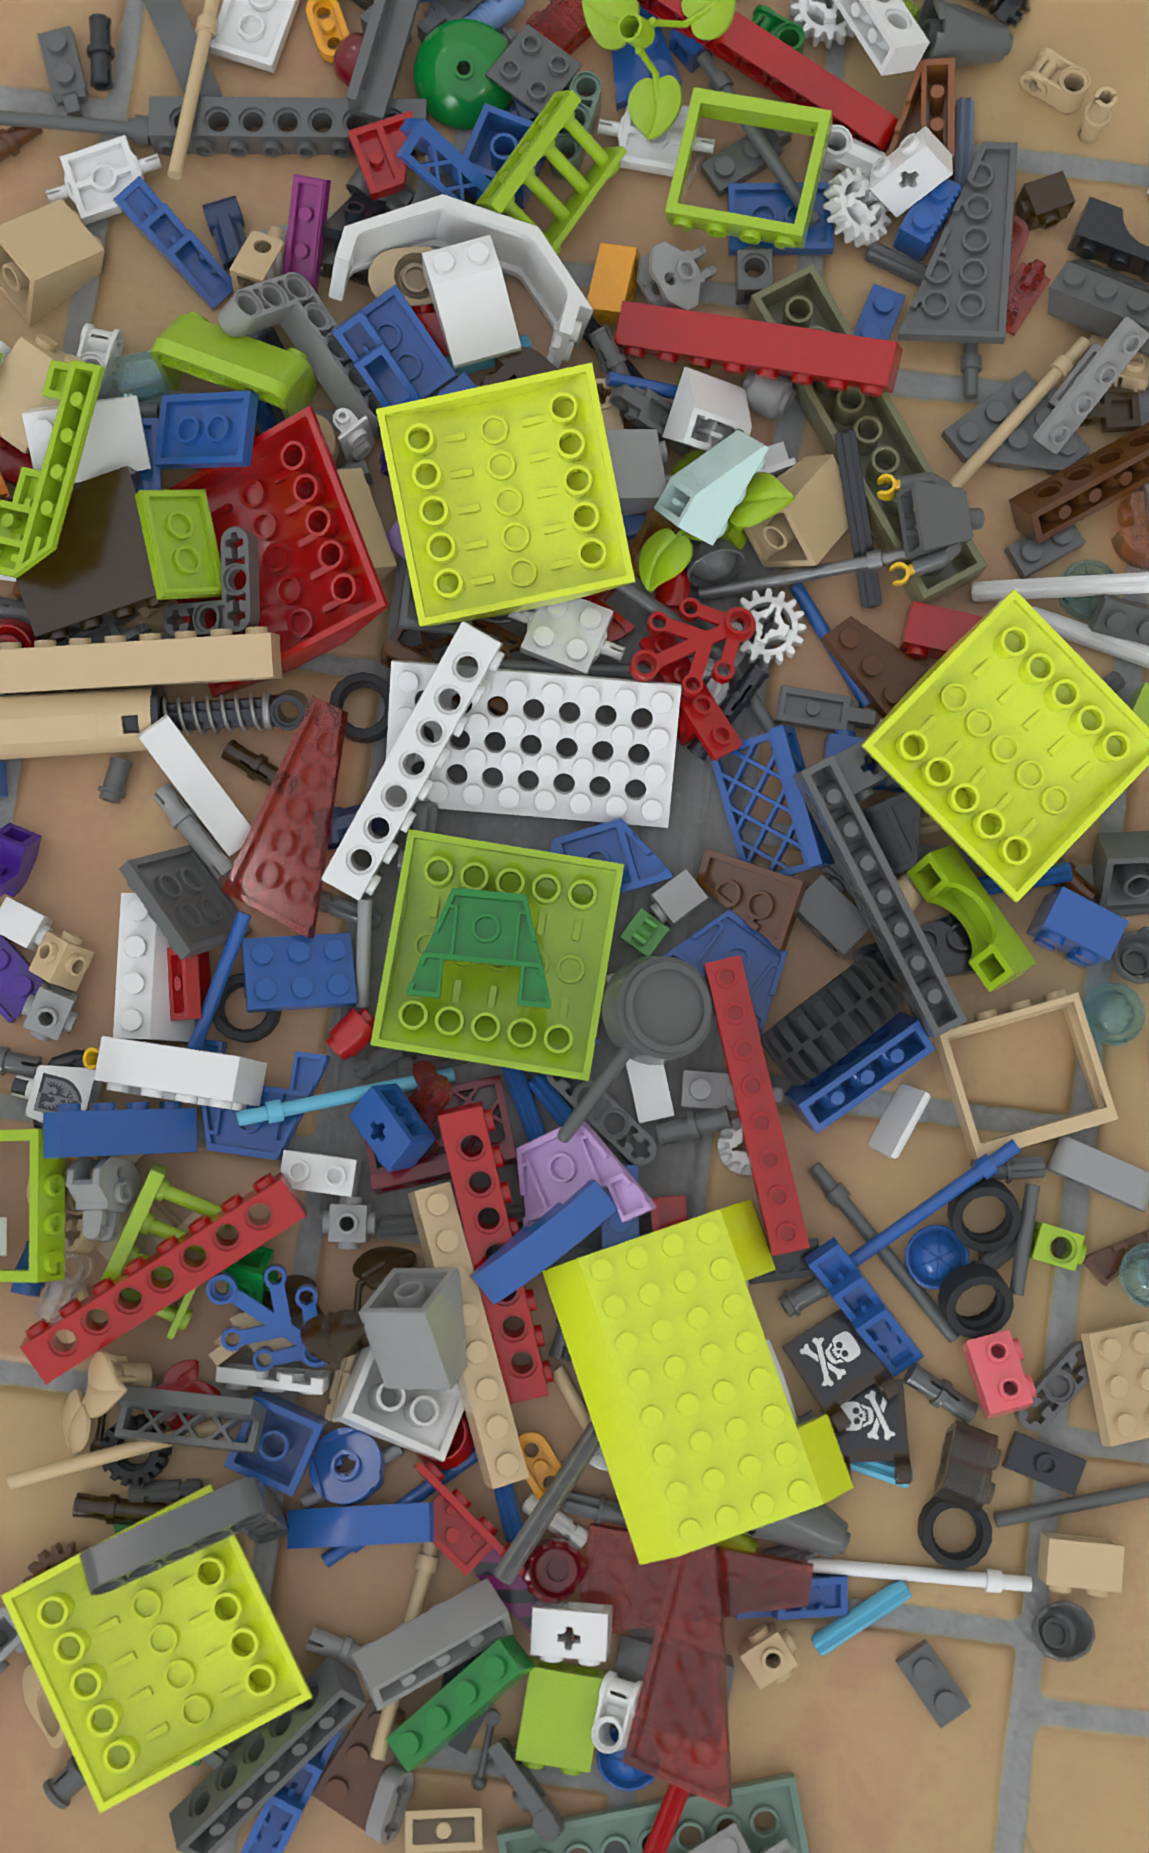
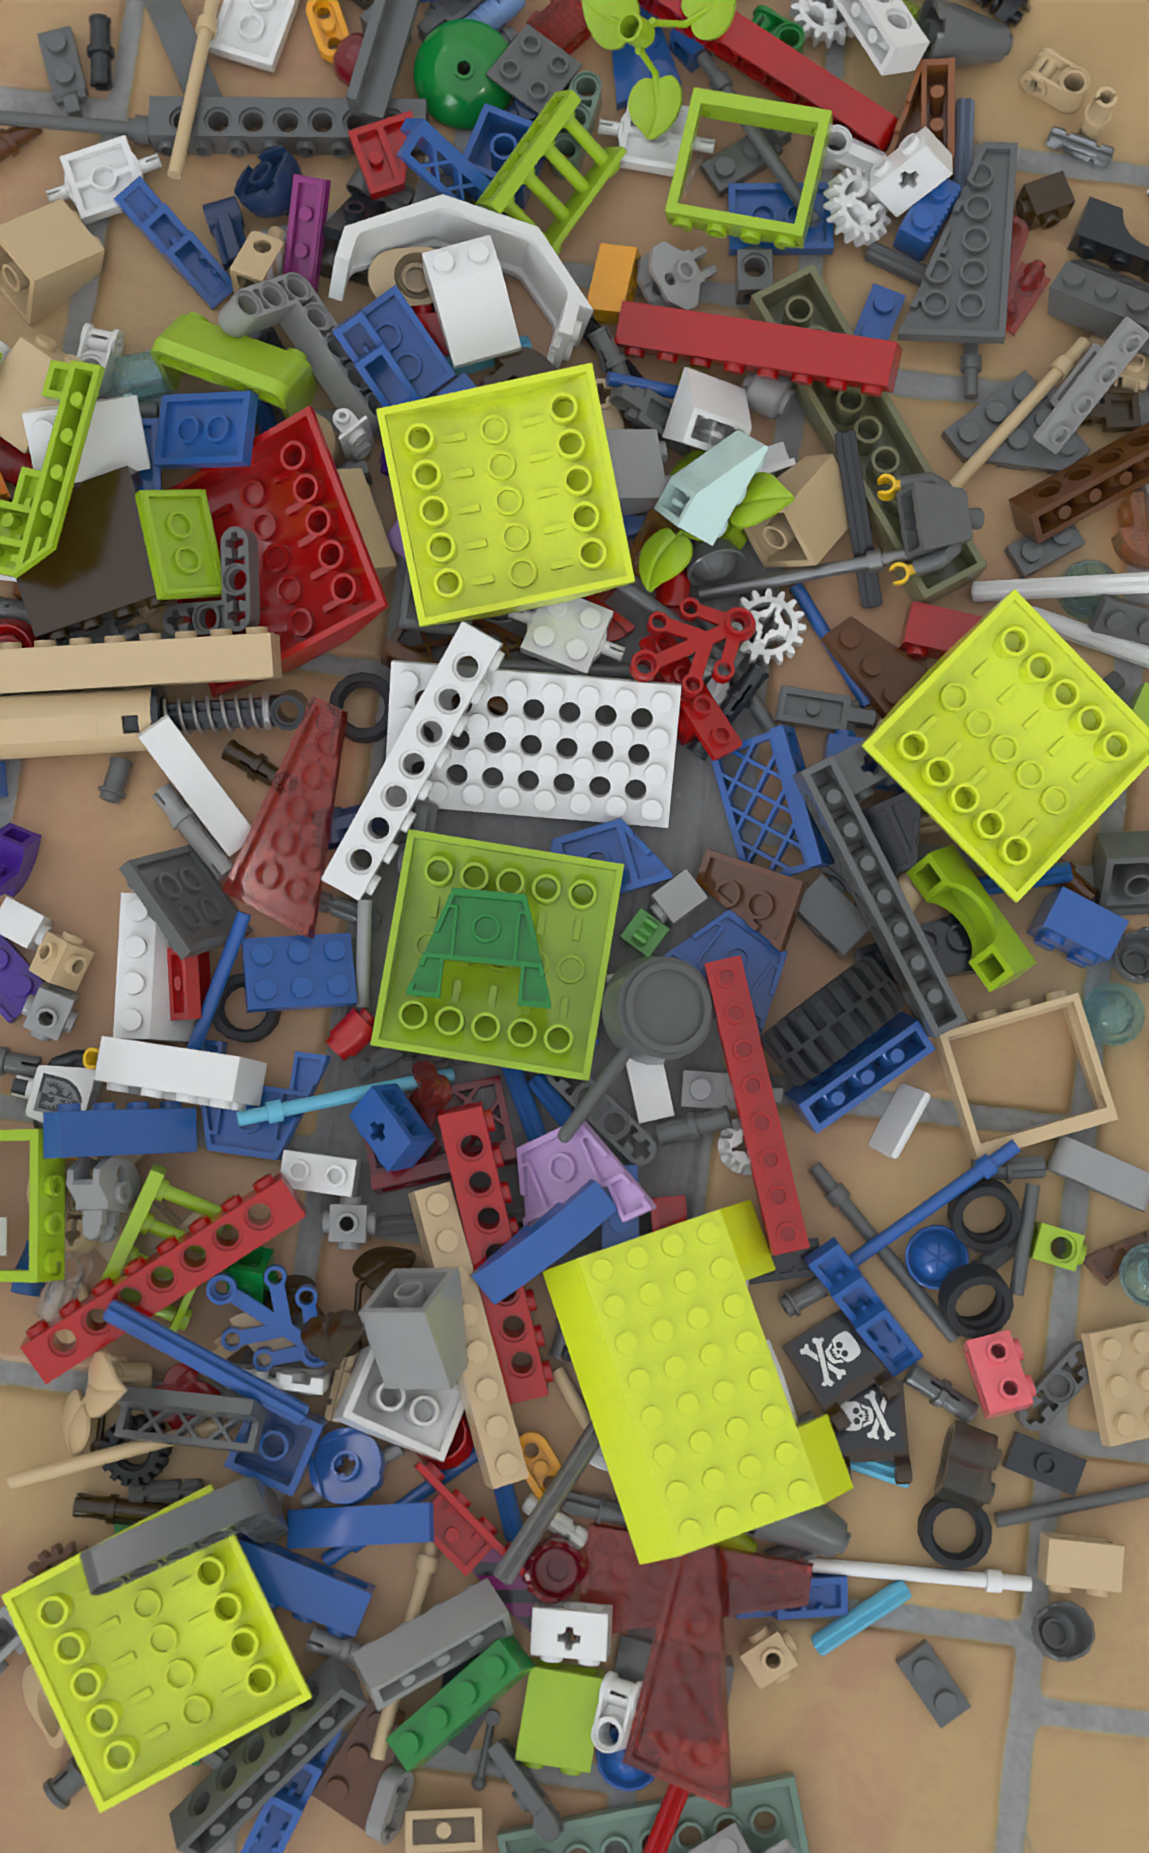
(205, 1362): none -> blue axle
(269, 185): none -> dark blue cylinder
(308, 1587): none -> blue brick
(1080, 146): none -> dark grey axle

